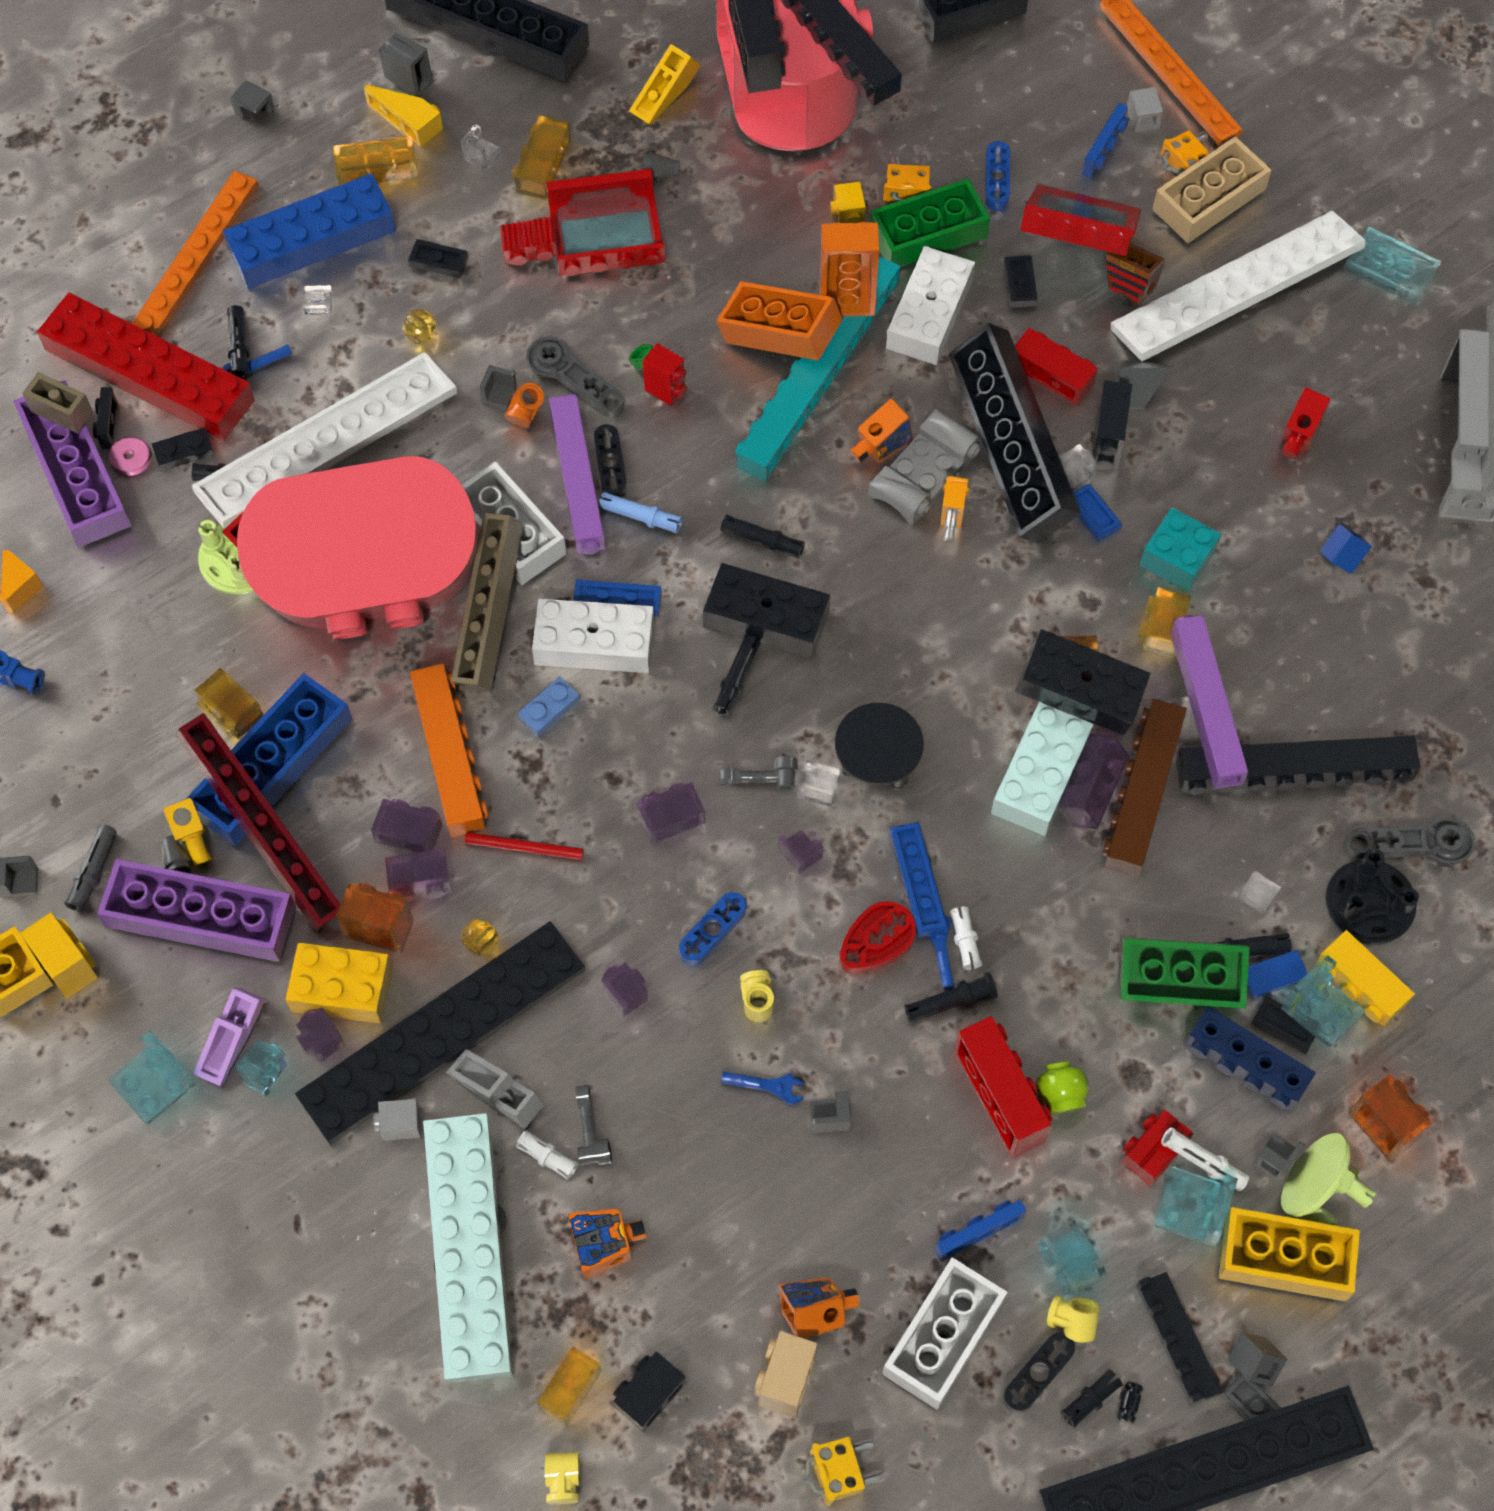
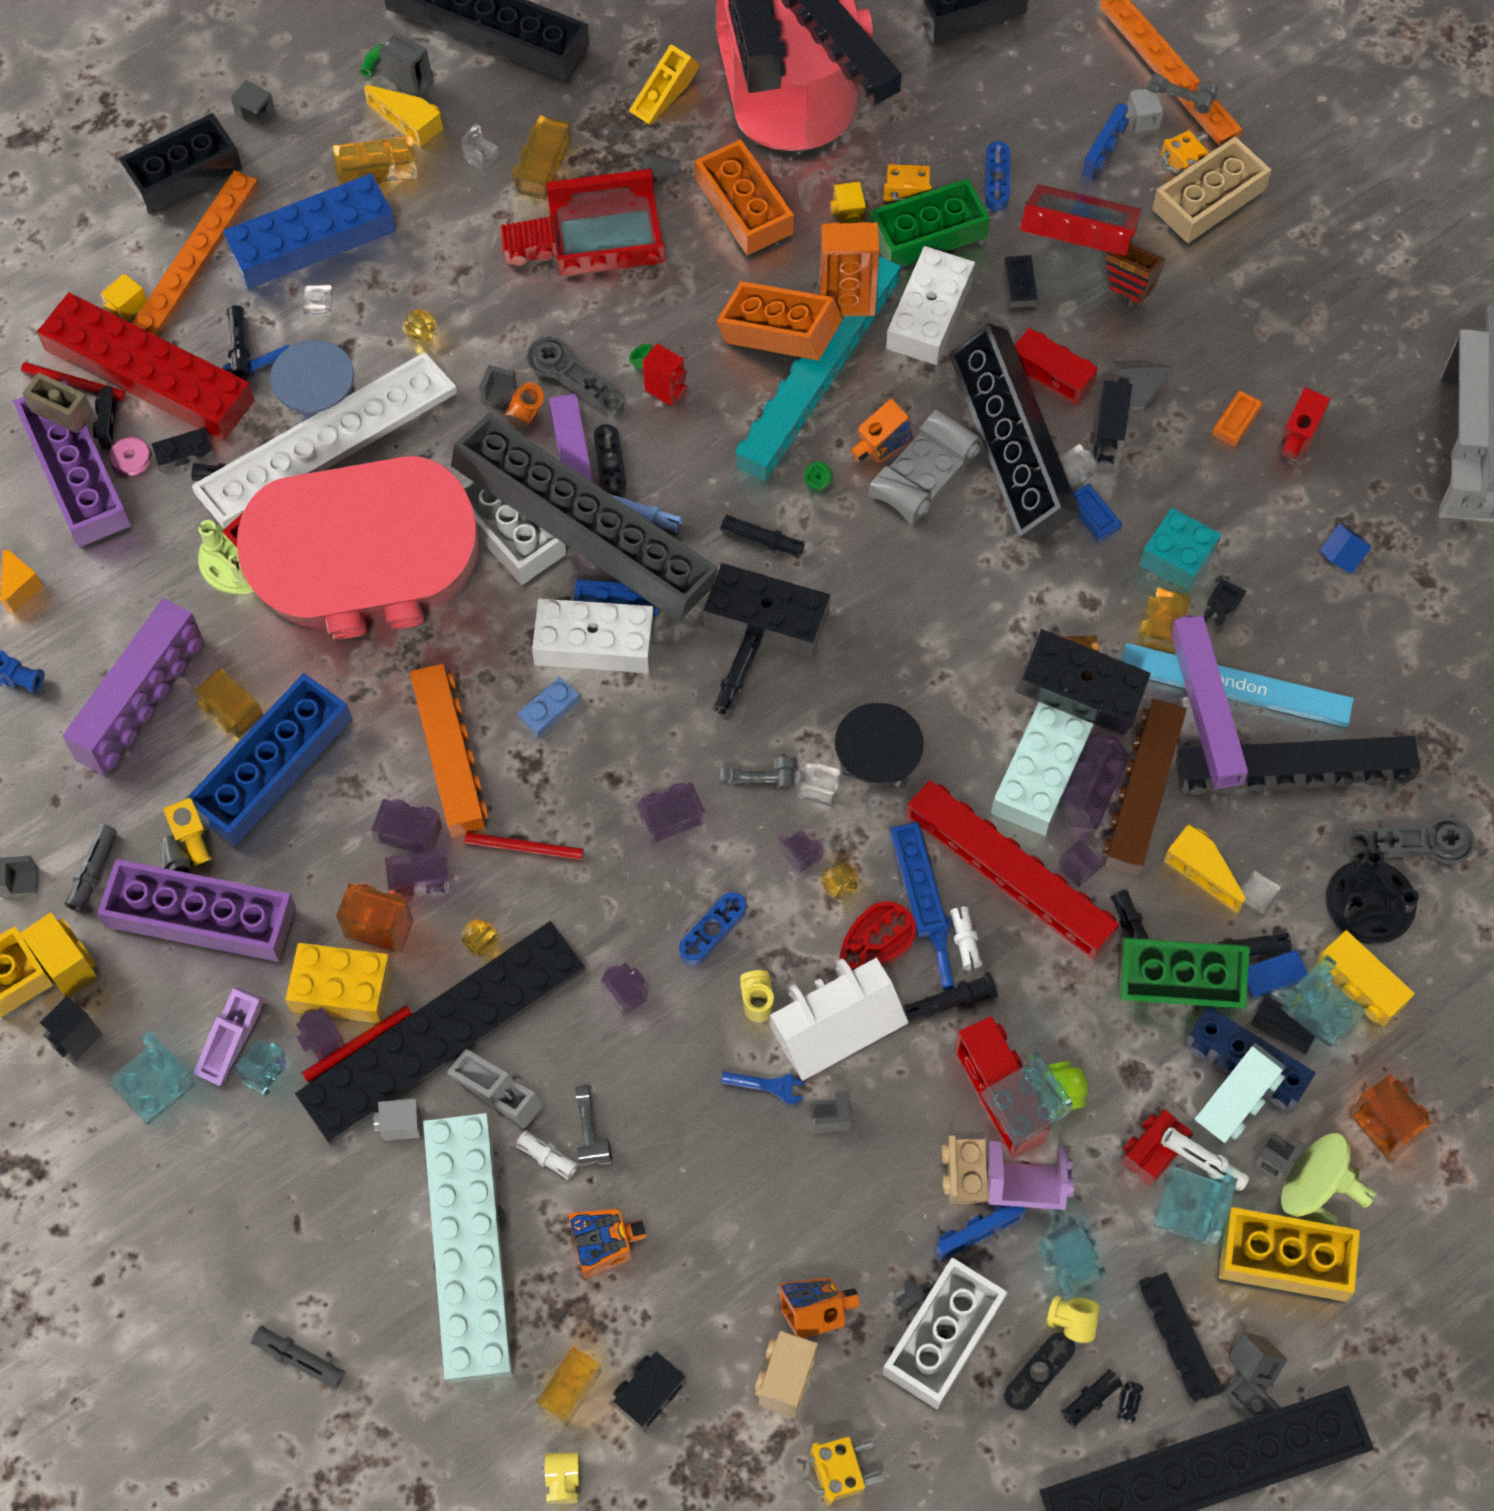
(70, 1029): none -> black brick
(72, 381): none -> red bar
(123, 297): none -> yellow brick
(133, 687): none -> medium lavender brick
(180, 163): none -> black brick
(259, 821): dark red brick -> none
(287, 1351): none -> dark grey pin
(312, 377): none -> sand blue piece
(355, 1044): none -> red bar
(370, 61): none -> green arm
(438, 258): black plate -> none
(487, 602): dark tan brick -> none
(584, 516): none -> dark grey brick
(744, 197): none -> orange brick
(818, 476): none -> green tile
(837, 1017): none -> white piece
(839, 880): none -> clear yellow piece
(910, 1296): none -> dark grey piece
(953, 503): light orange piece -> none
(966, 1171): none -> tan bracket
(1012, 869): none -> red brick
(1028, 1100): none -> clear light blue bracket
(1028, 1183): none -> lavender panel
(1080, 862): none -> clear purple panel
(1130, 918): none -> black pin
(1202, 863): none -> yellow slope
(1203, 97): none -> dark grey brick
(1223, 602): none -> black plate
(1237, 285): white plate -> none
(1237, 418): none -> orange tile
(1241, 1094): none -> light aqua brick
(1250, 687): none -> medium azure tile
(1393, 266): clear light blue tile -> none

